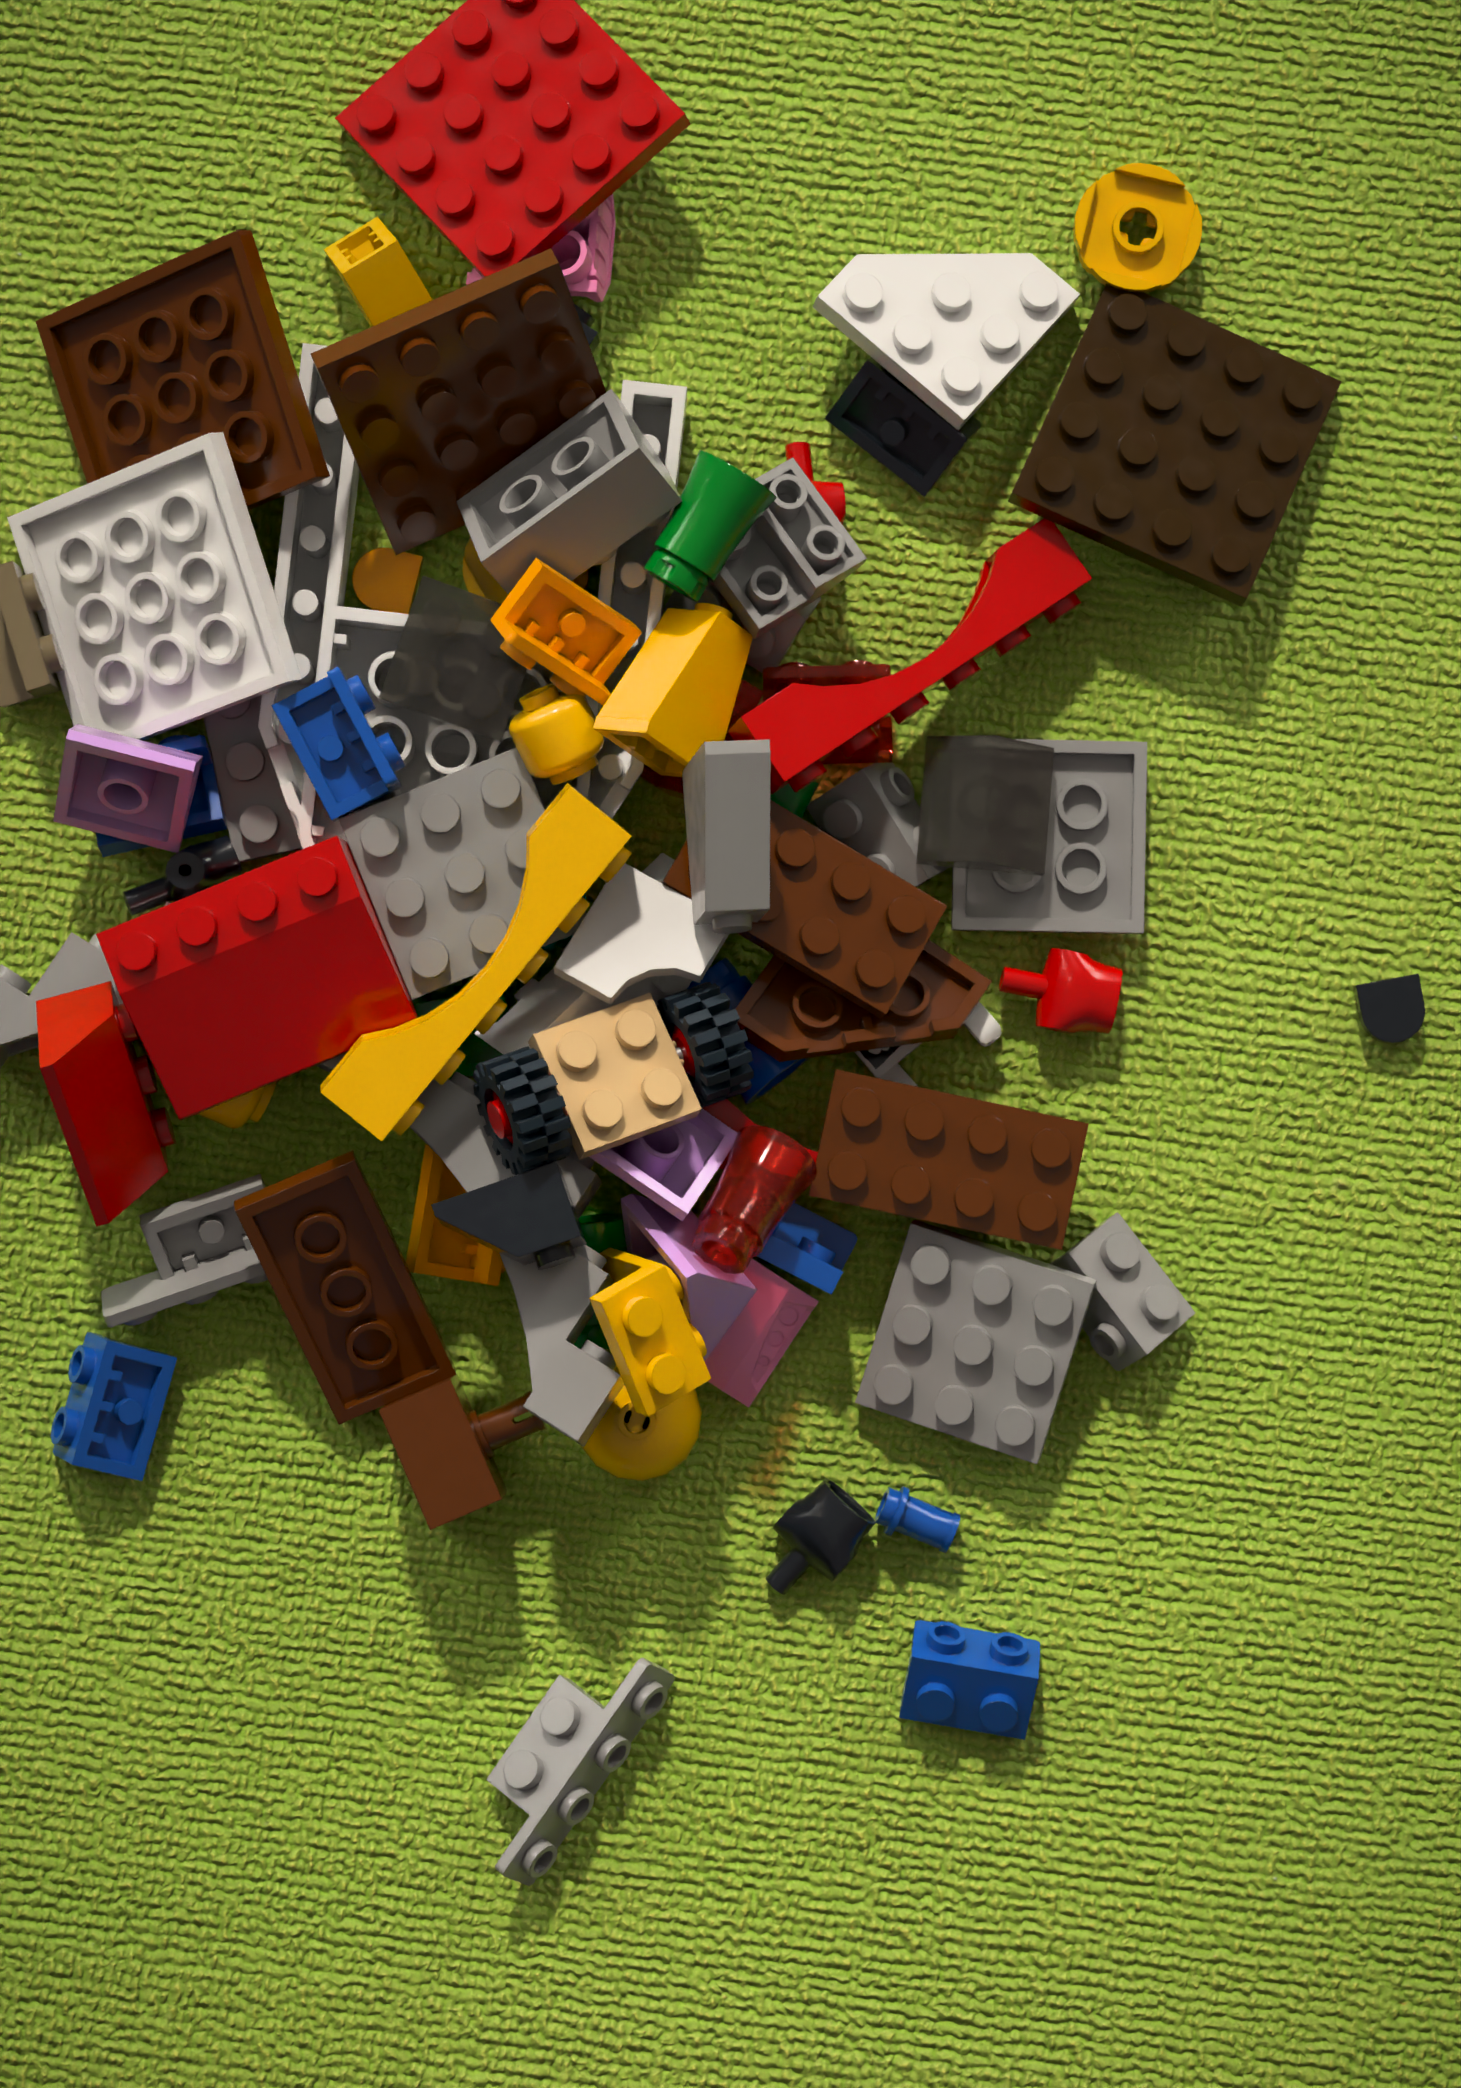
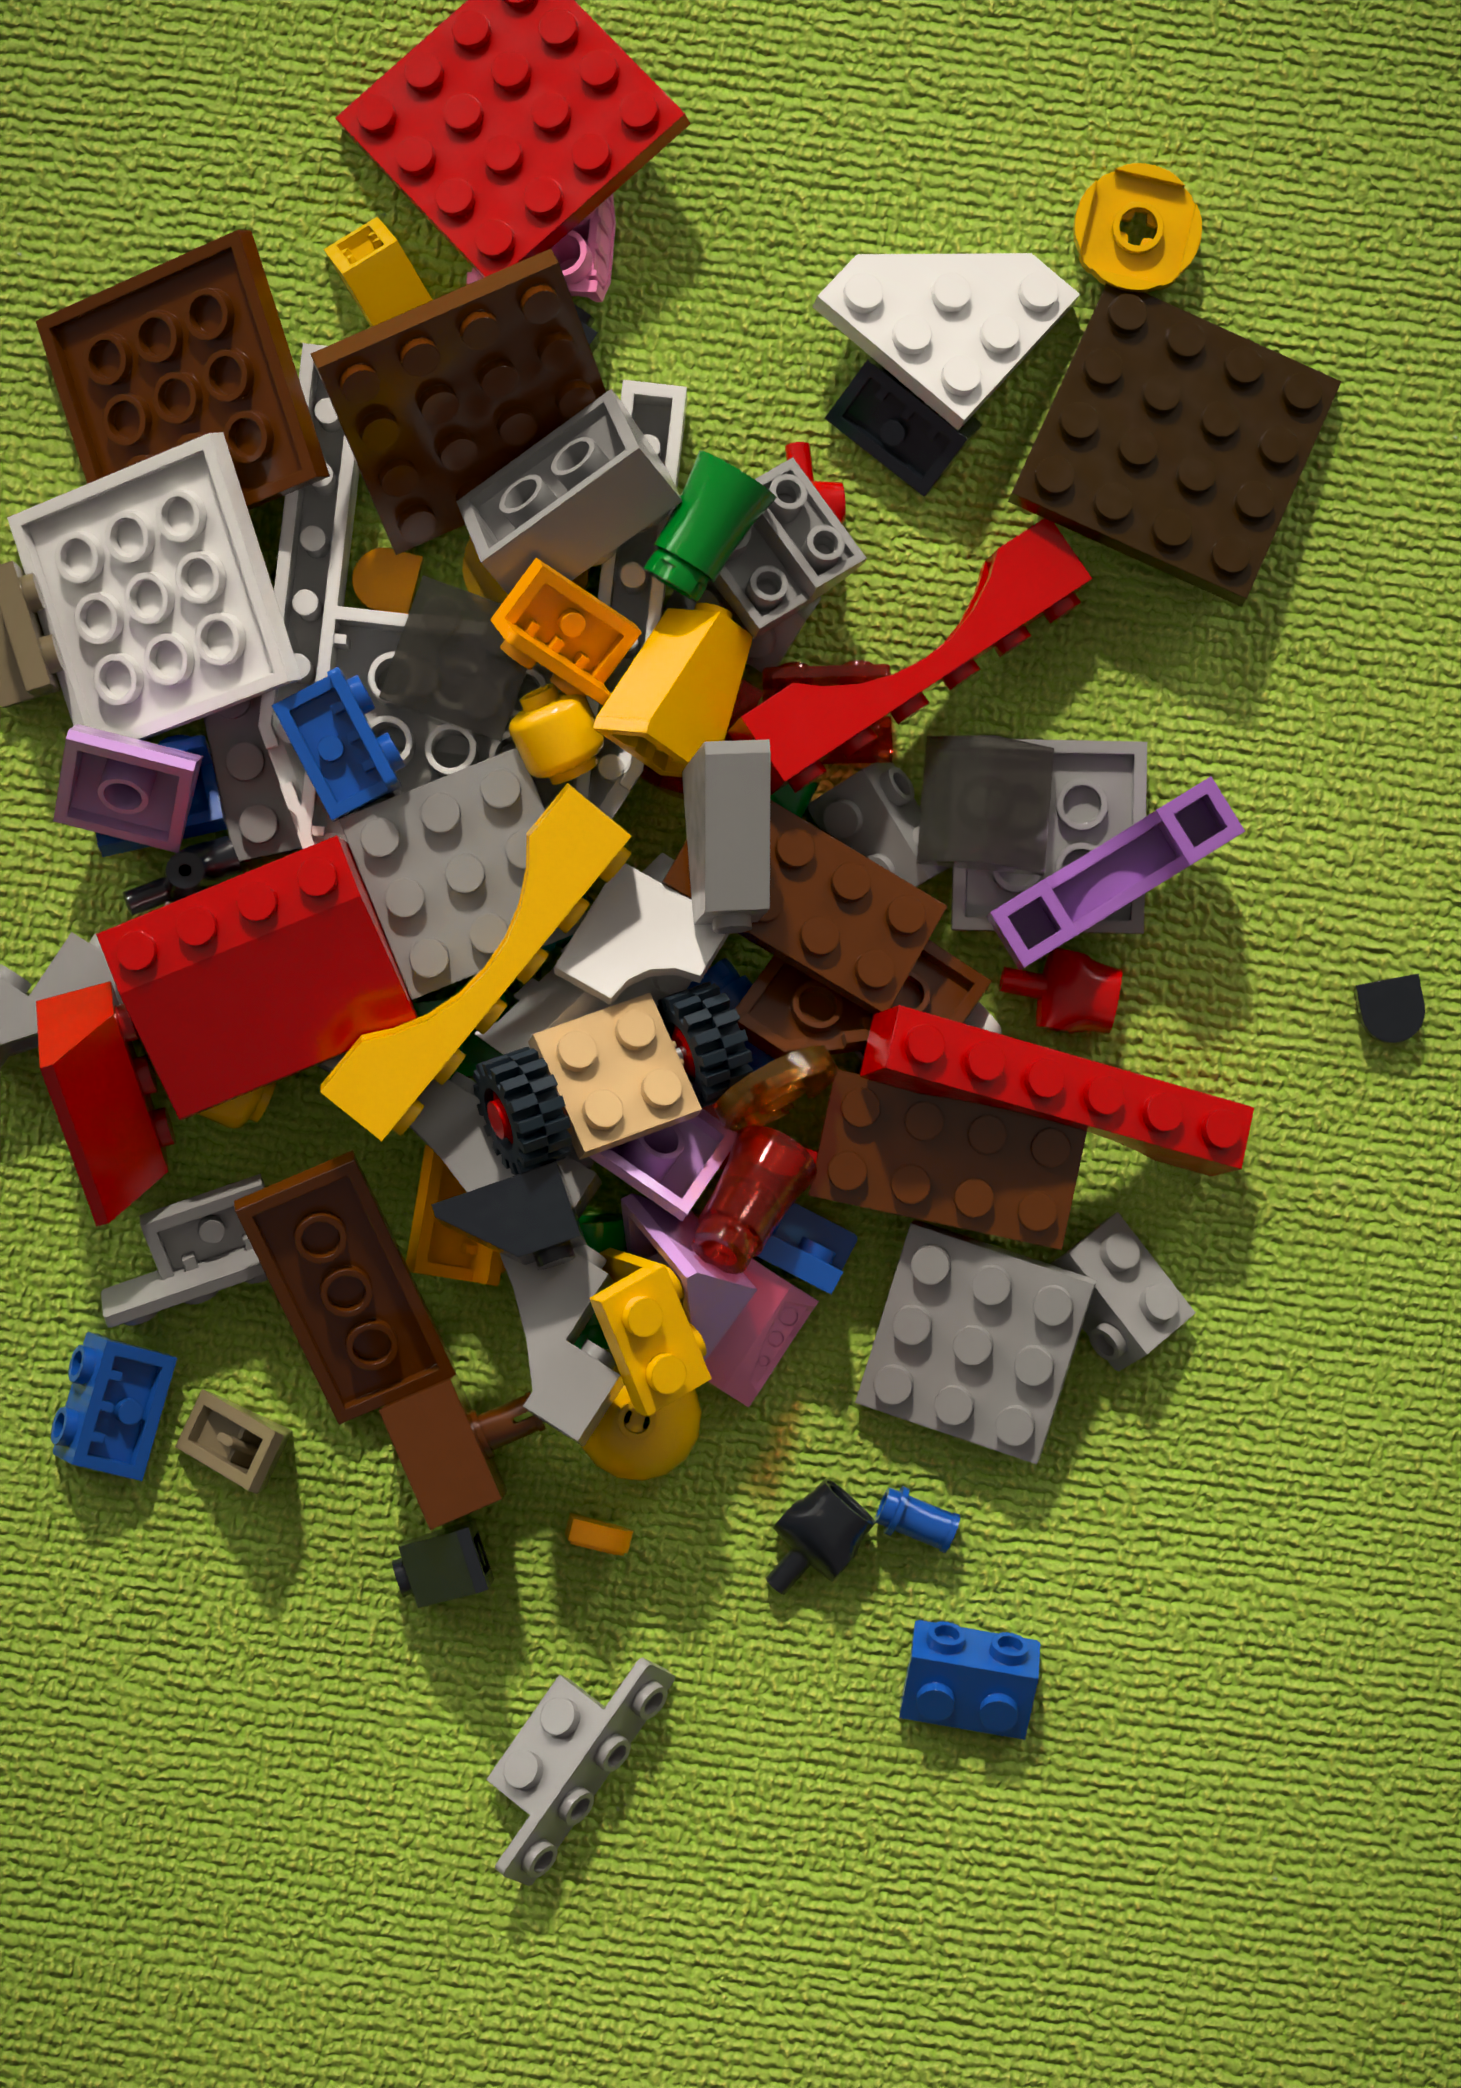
(233, 1441): none -> dark tan slope
(443, 1565): none -> black slope
(598, 1535): none -> light orange tile
(772, 1088): none -> clear orange tile
(1000, 1071): none -> red arch
(1115, 873): none -> medium lavender arch

